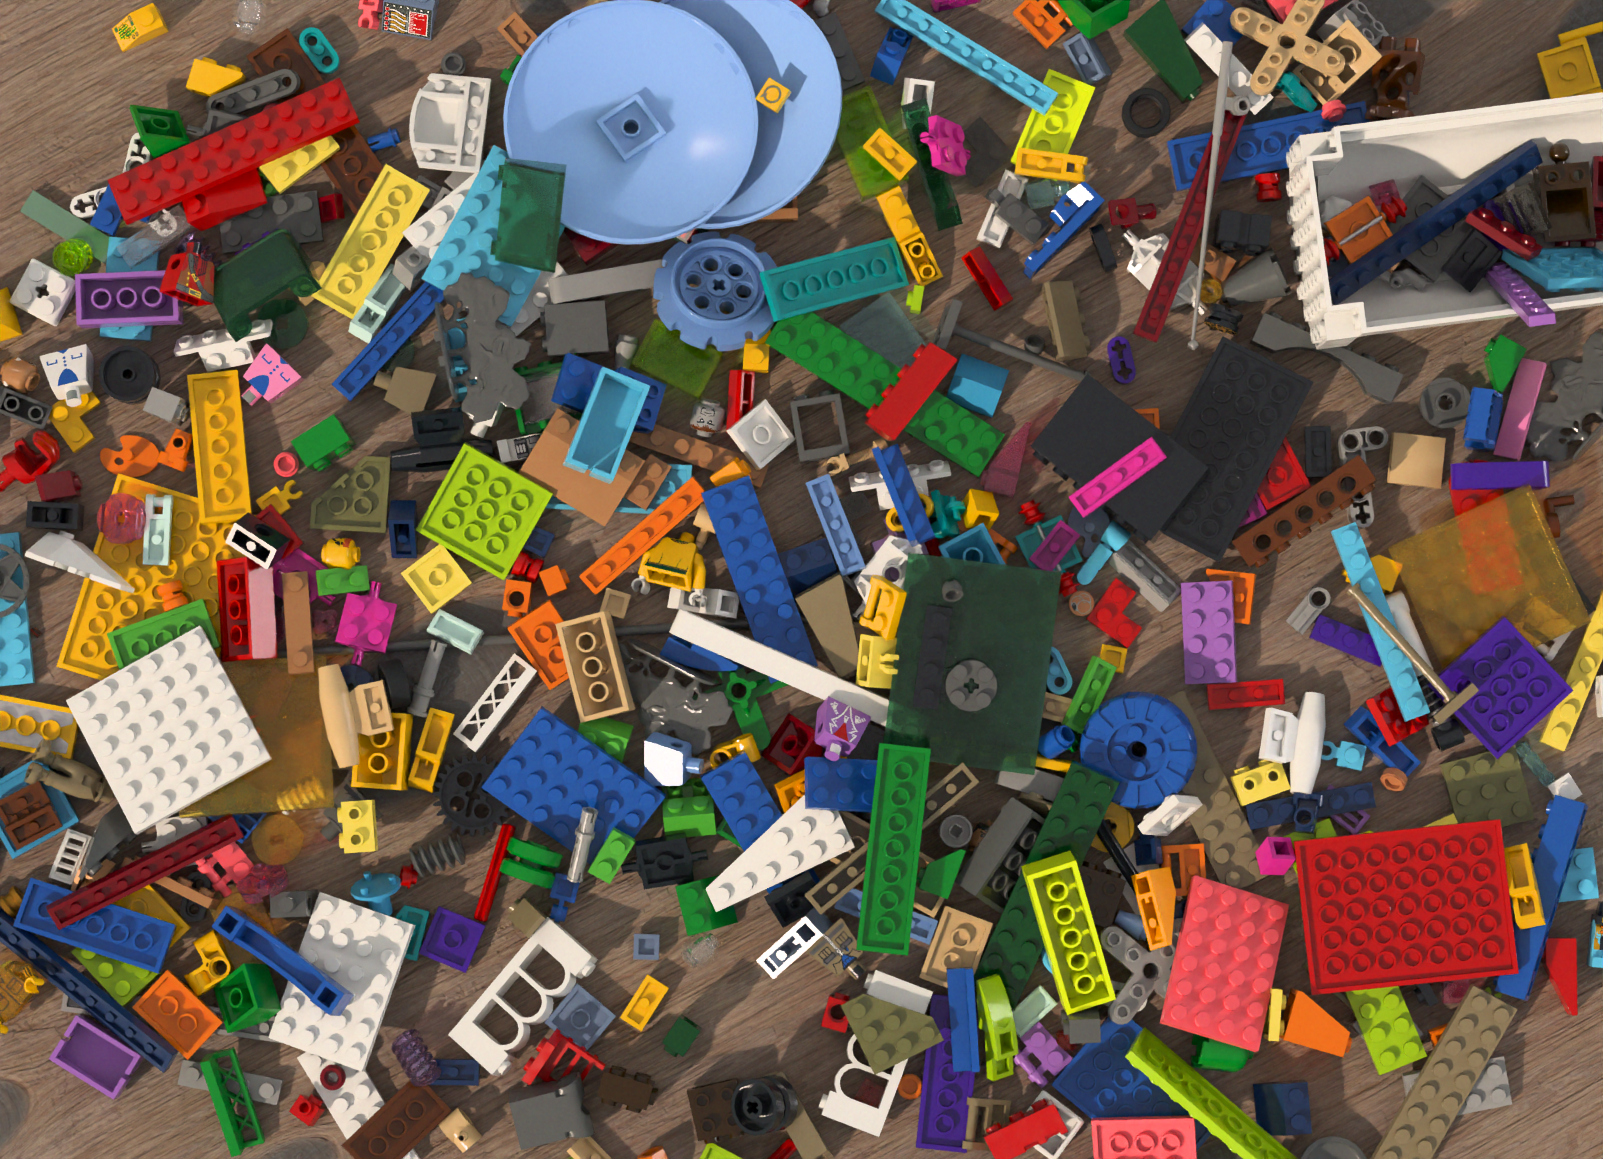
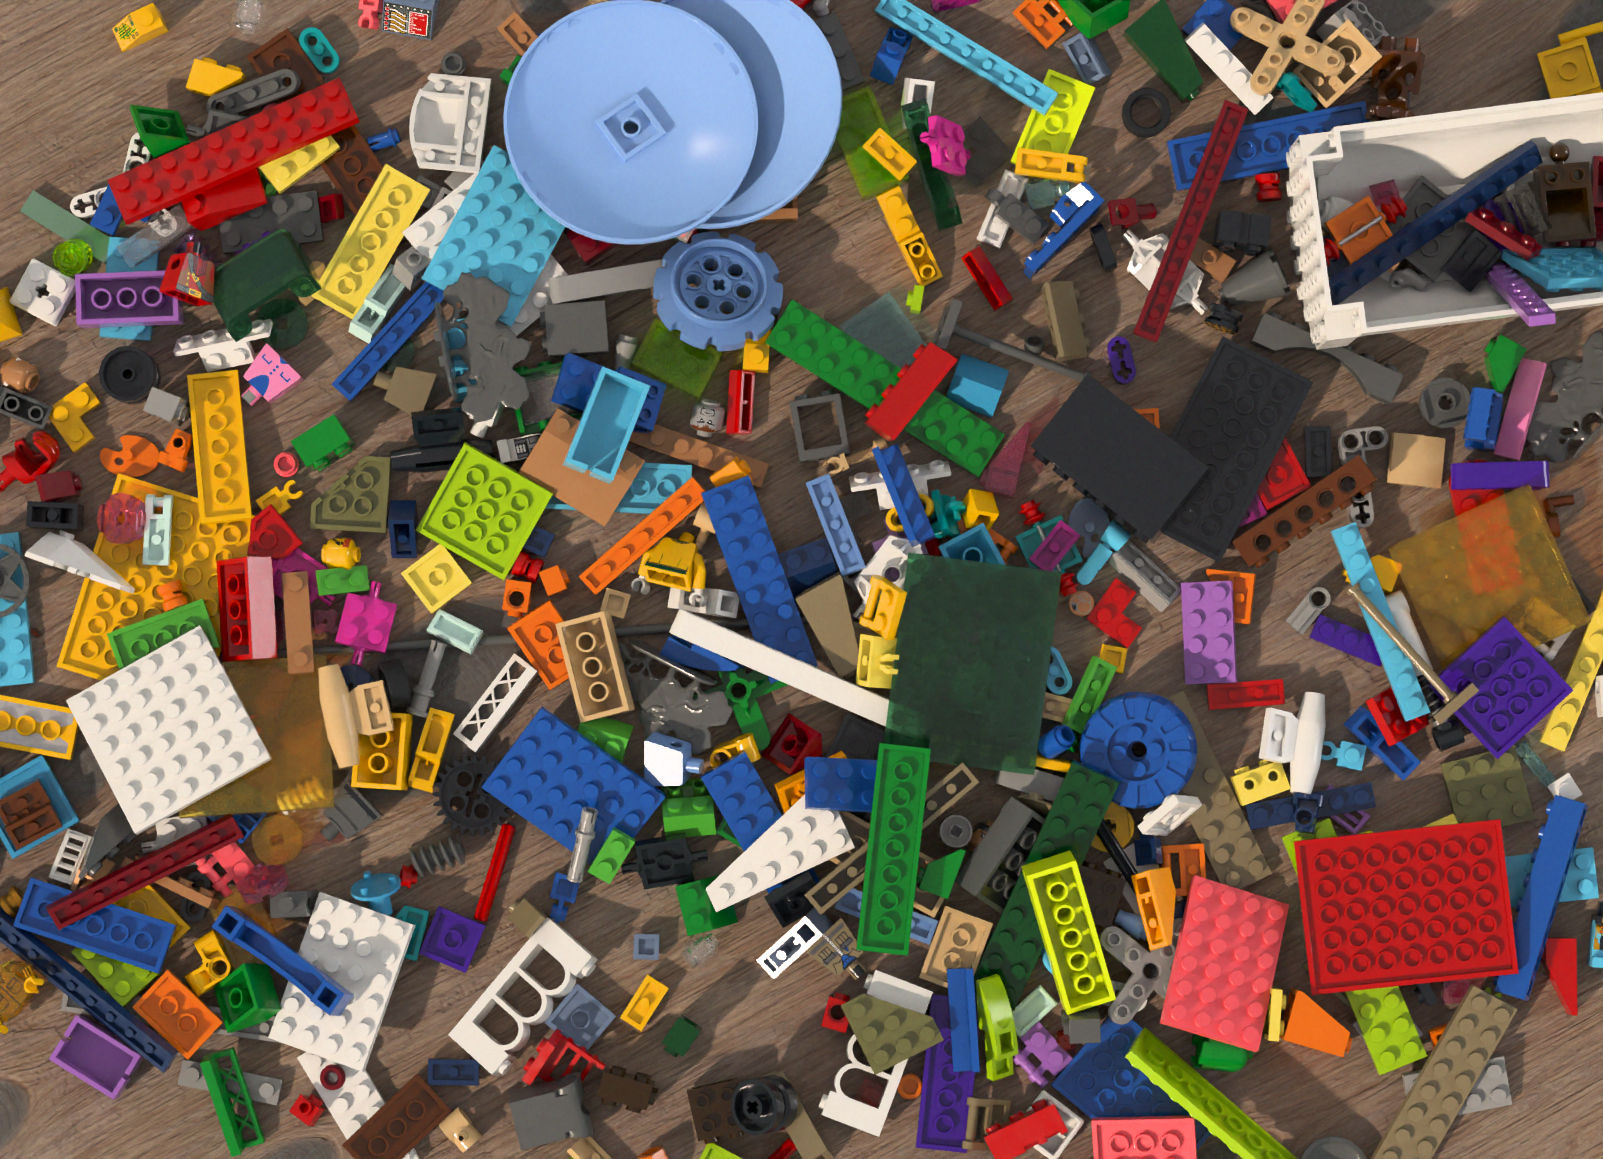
(70, 373): white torso -> none
(82, 780): dark tan piece -> none
(257, 540): black brick -> none
(358, 826): light yellow brick -> none
(415, 1058): clear purple piece -> none
(529, 214): clear green windscreen -> none
(531, 861): green wheel -> none
(648, 482): medium nougat plate -> none
(761, 434): white plate -> none
(773, 95): yellow tile -> none
(834, 279): teal plate -> none
(839, 728): medium lavender torso -> none
(932, 657): black plate -> none
(949, 594): dark grey hinge -> none
(980, 696): dark grey plate -> none
(1117, 477): dark pink tile -> none
(1208, 297): clear yellow plate -> none
(1237, 106): light grey piece -> none
(1275, 856): dark pink brick -> none
(1283, 1107): dark blue slope -> none
(1333, 110): coral plate -> none
(1393, 779): nougat tile -> none
(1523, 887): yellow slope -> none

